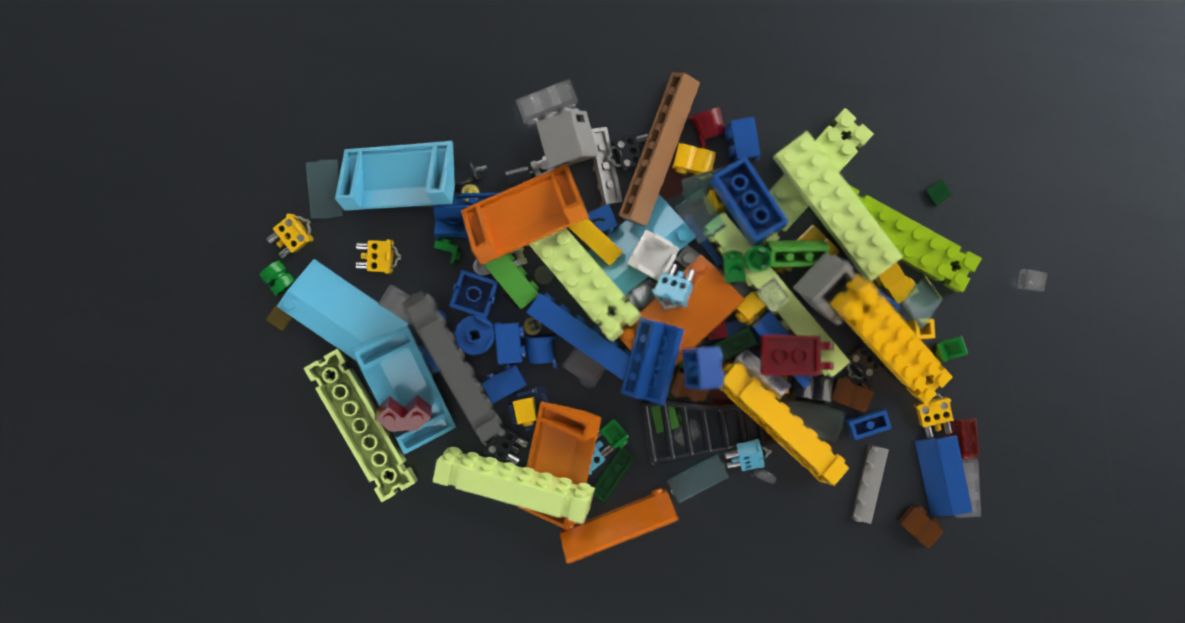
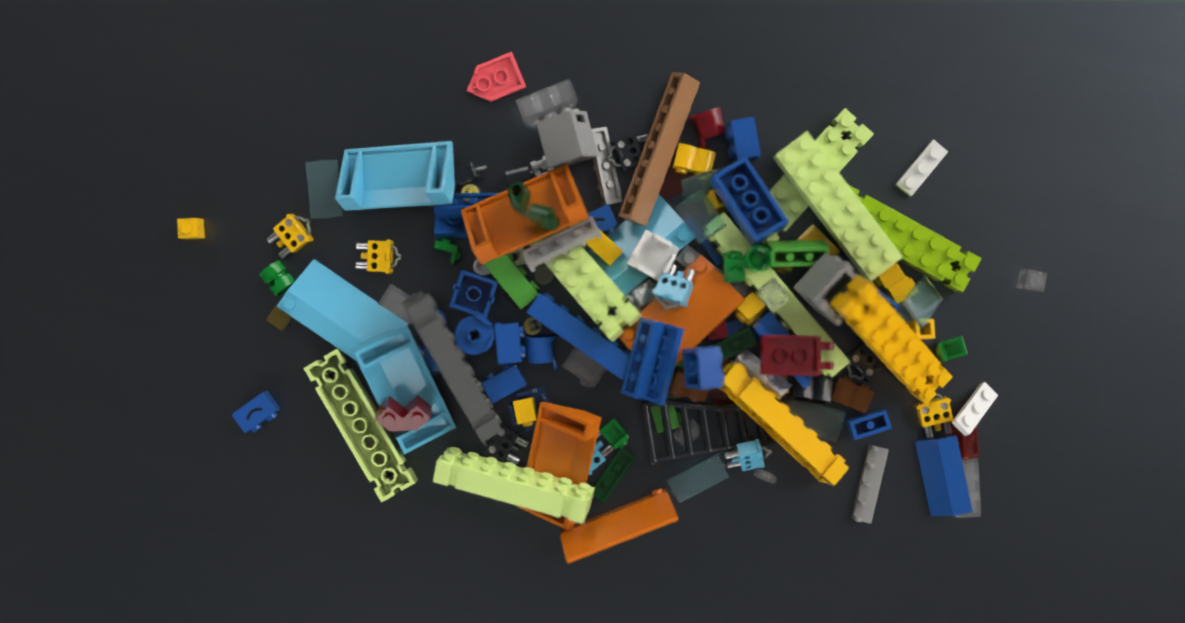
(191, 228): none -> yellow brick
(255, 412): none -> blue brick
(496, 78): none -> coral tile
(537, 214): none -> dark green panel
(561, 243): none -> light grey hinge
(920, 526): reddish brown brick -> none
(921, 168): none -> white plate
(938, 192): dark green tile -> none
(974, 409): none -> white plate

